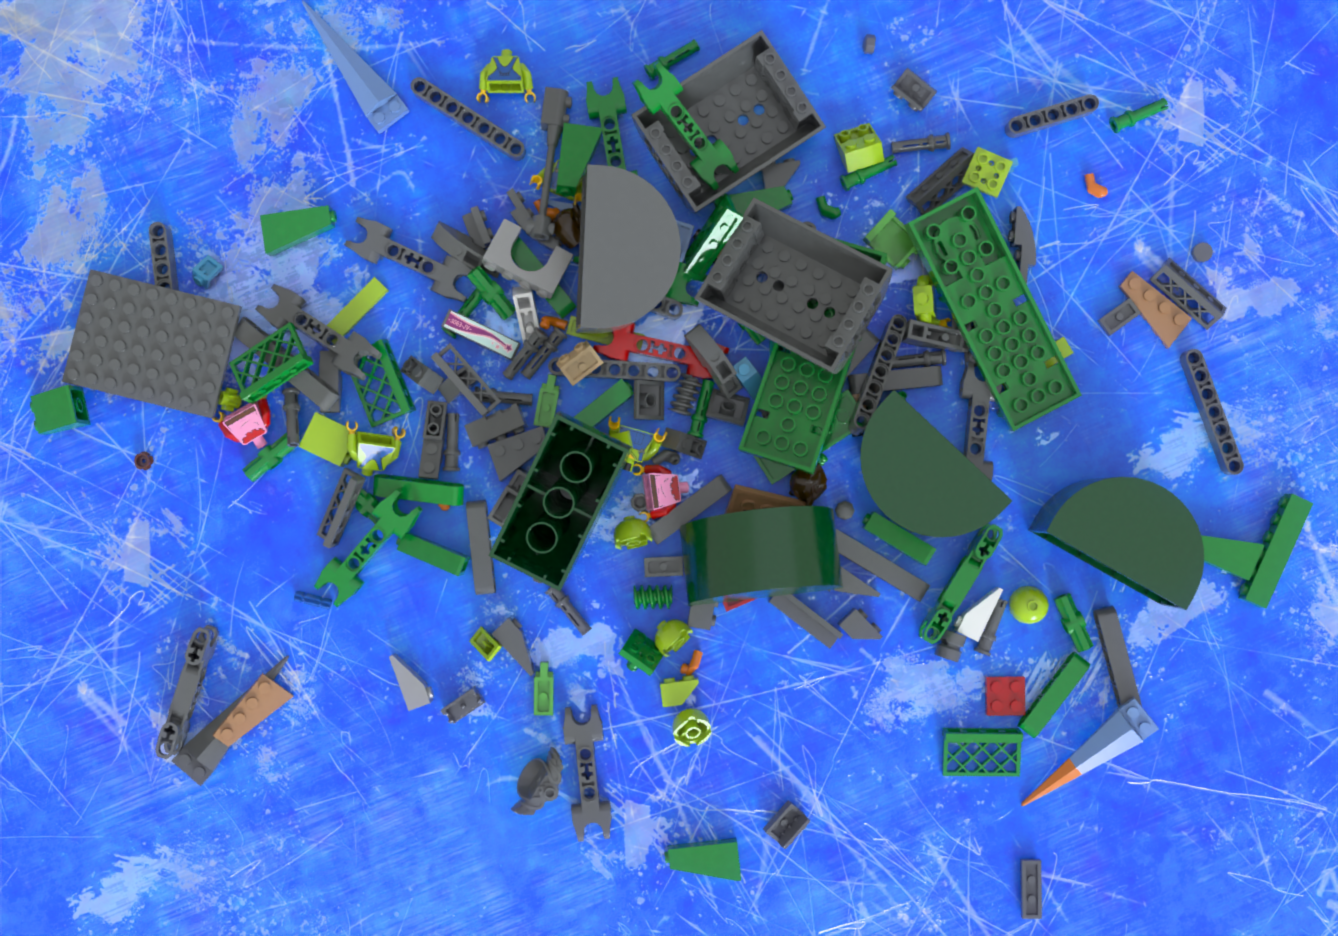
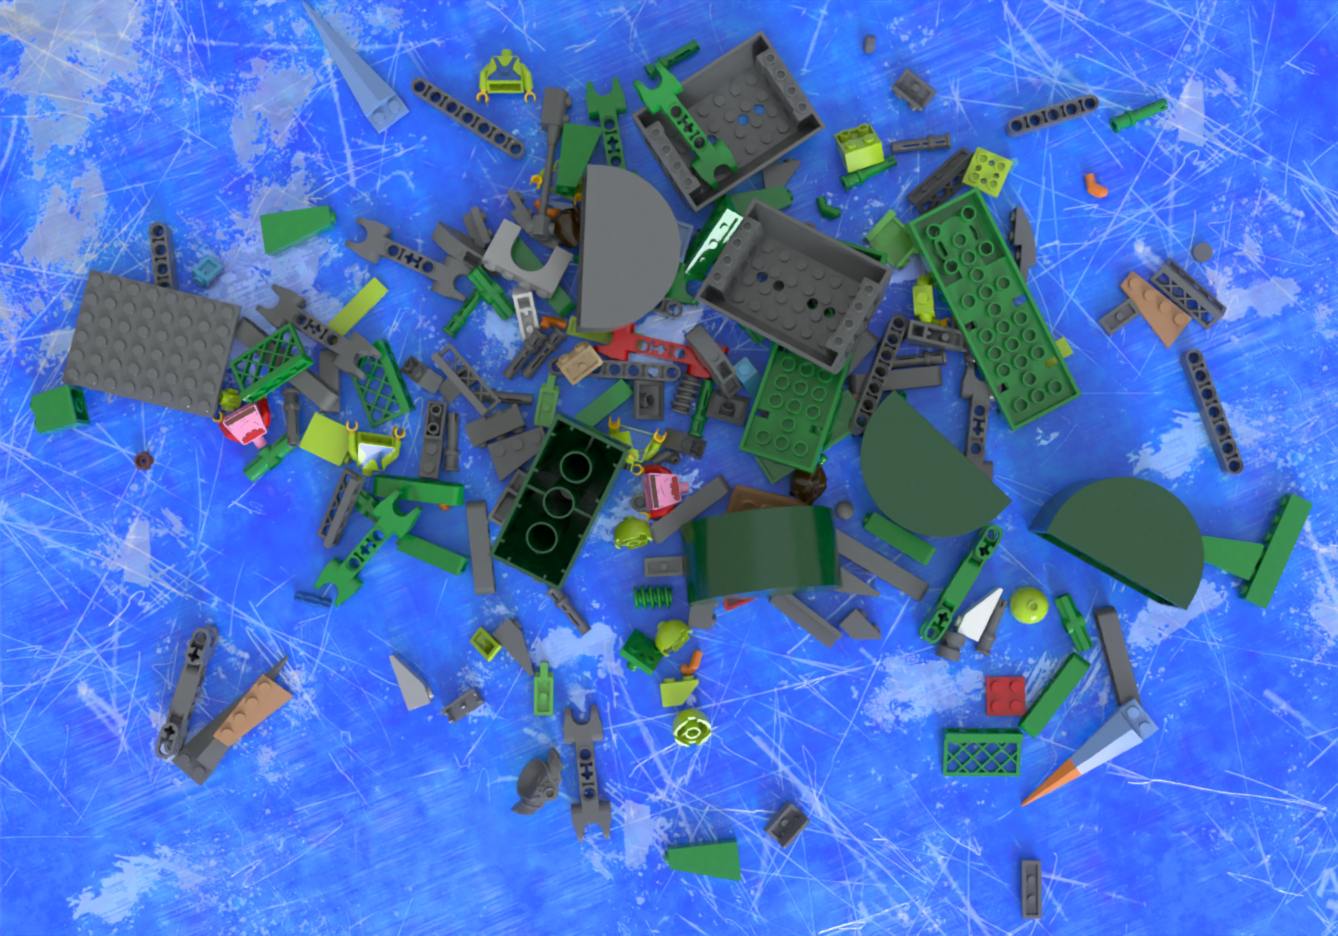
(480, 334): slope -> none

